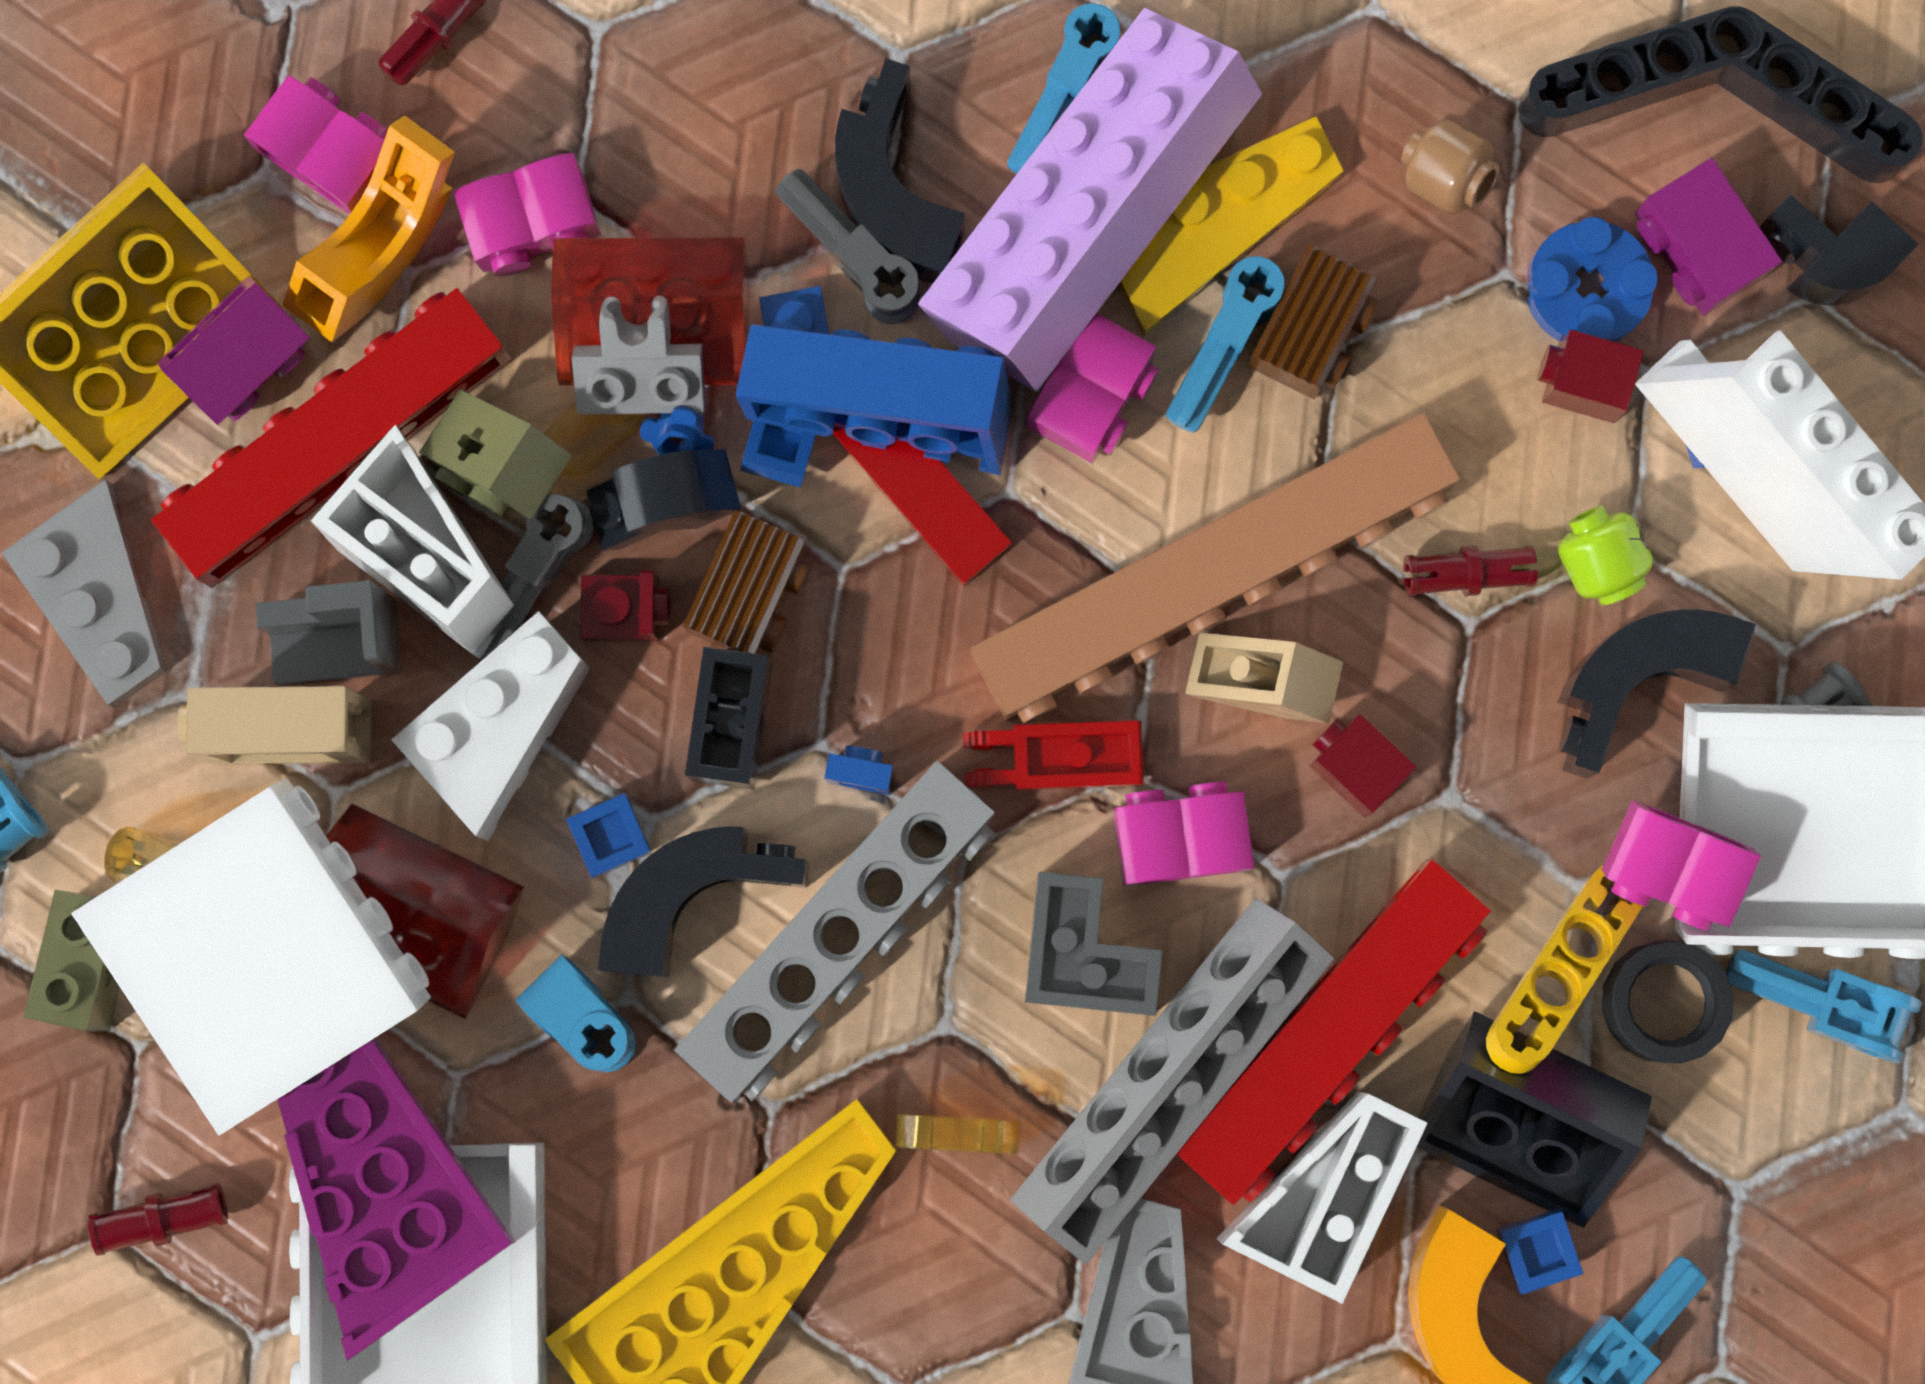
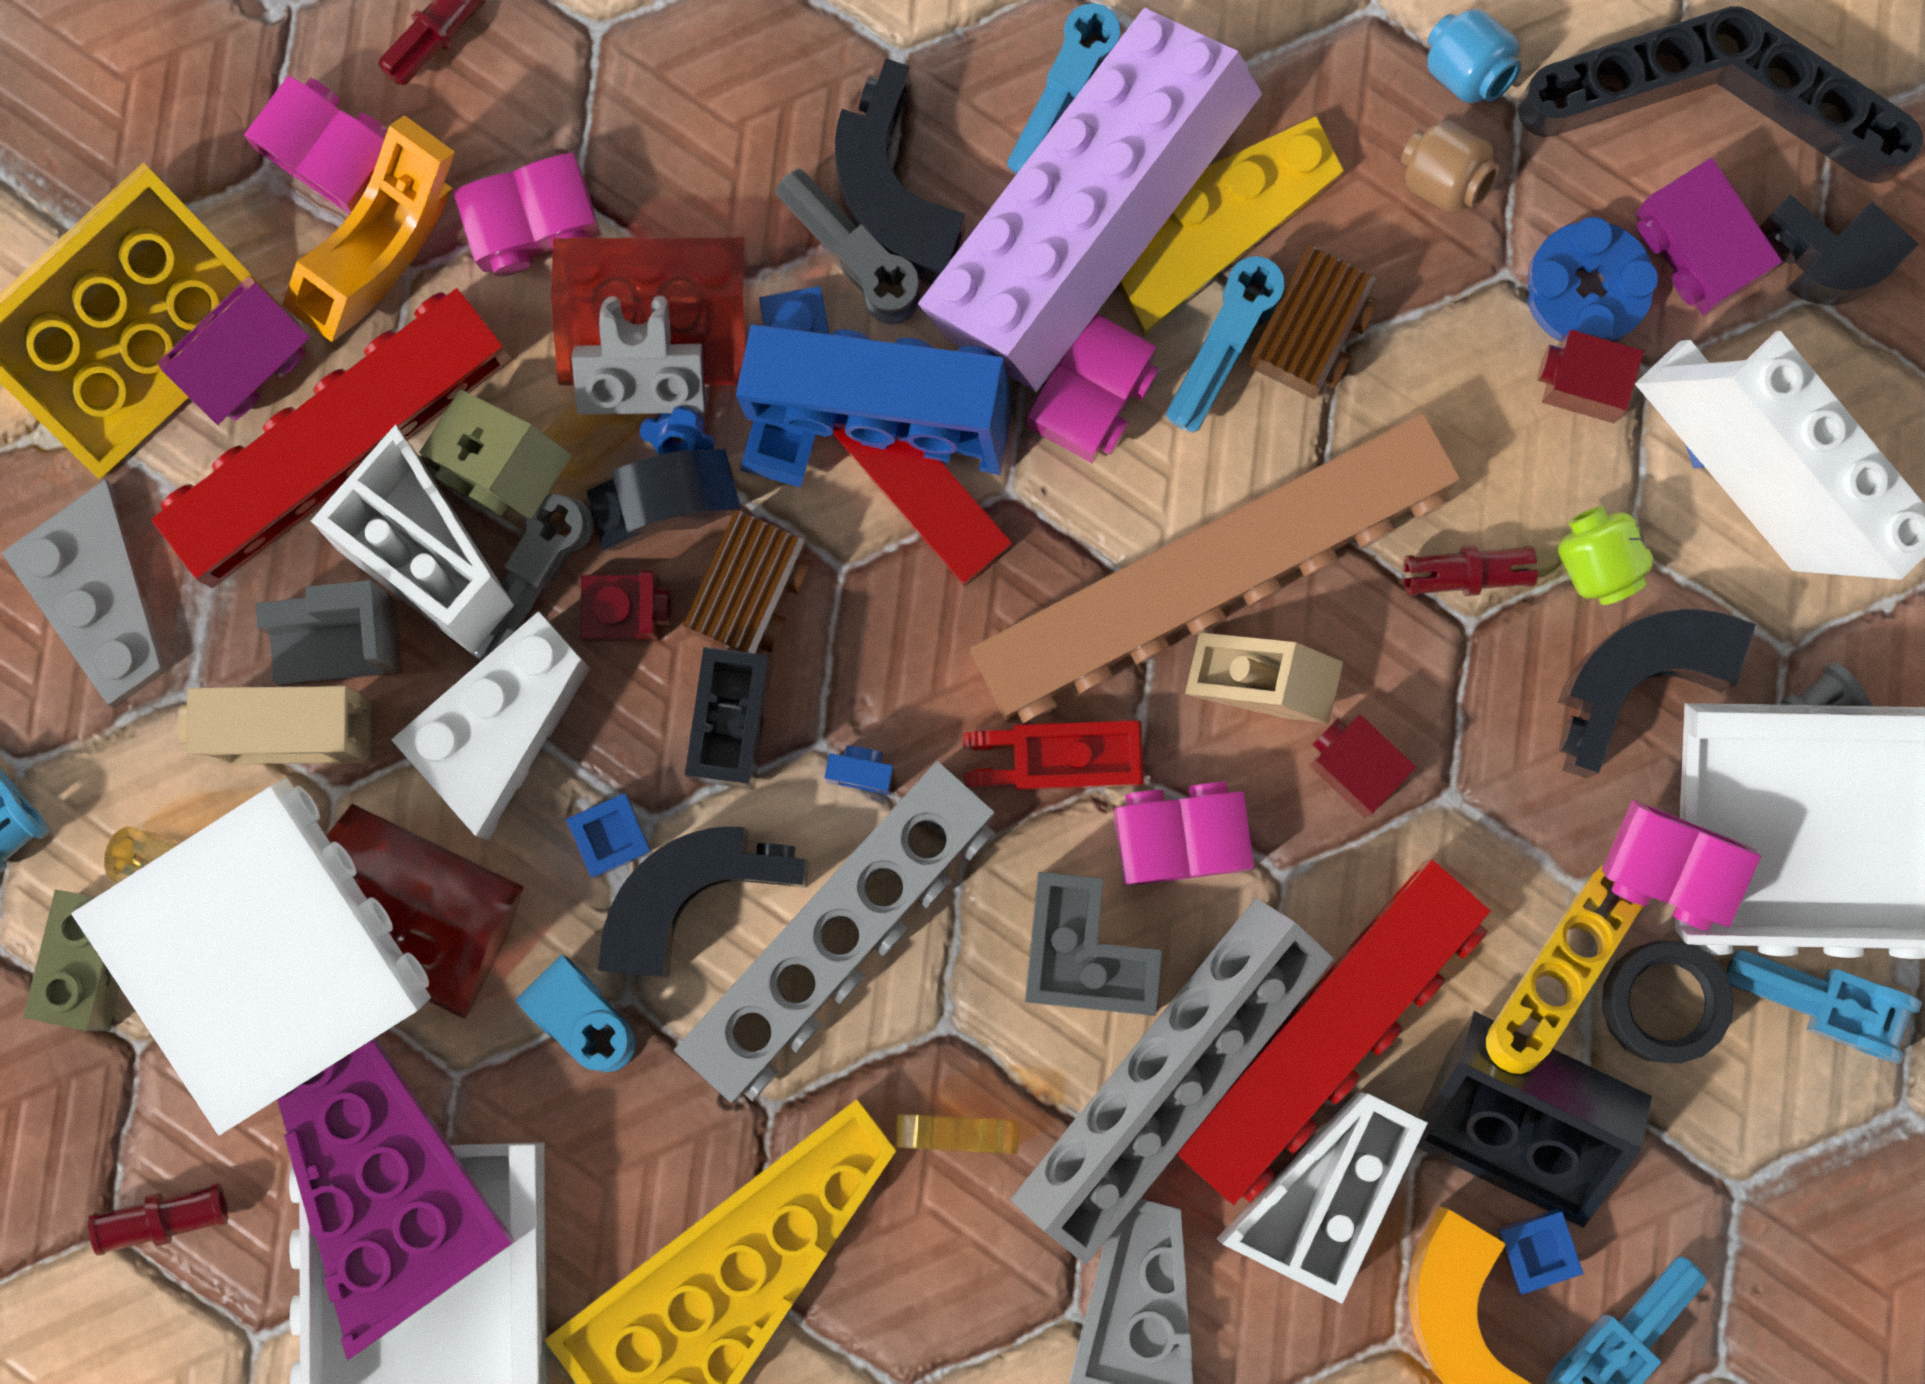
(1473, 56): none -> dark azure head

